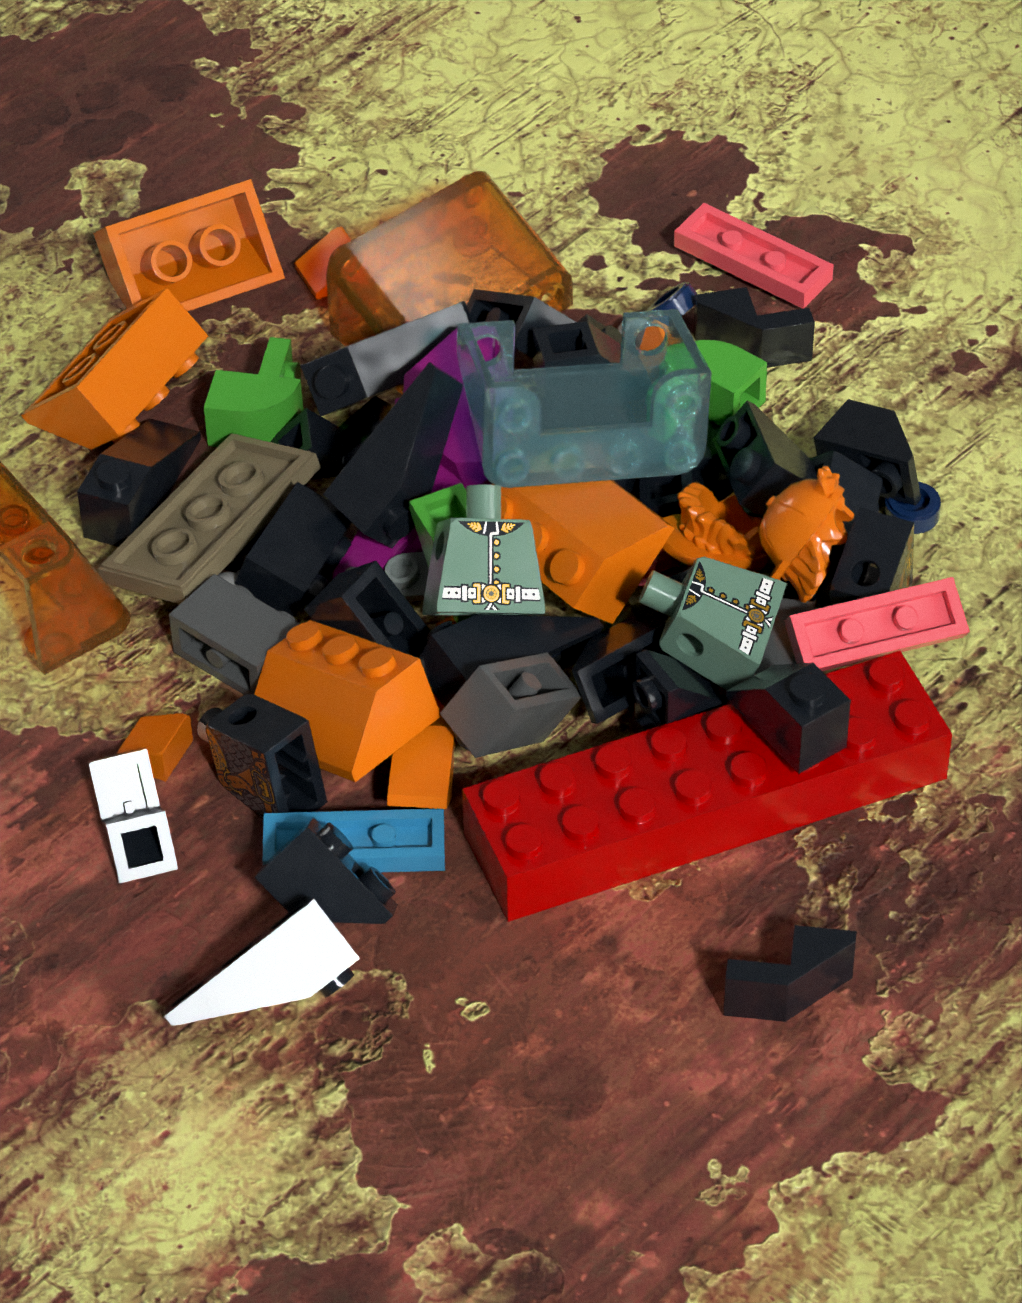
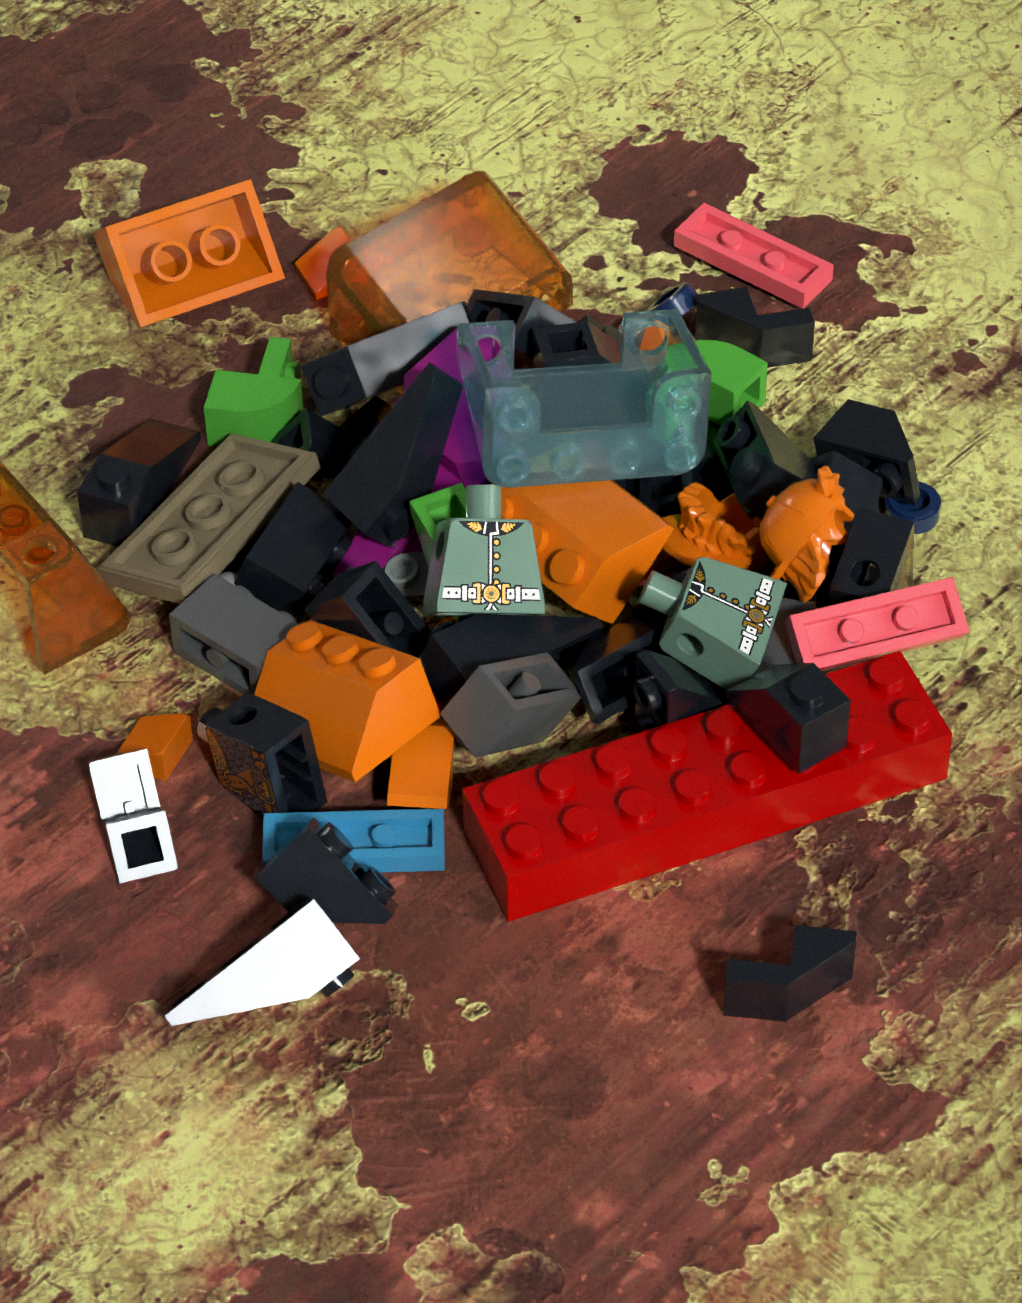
(119, 373): orange slope -> none

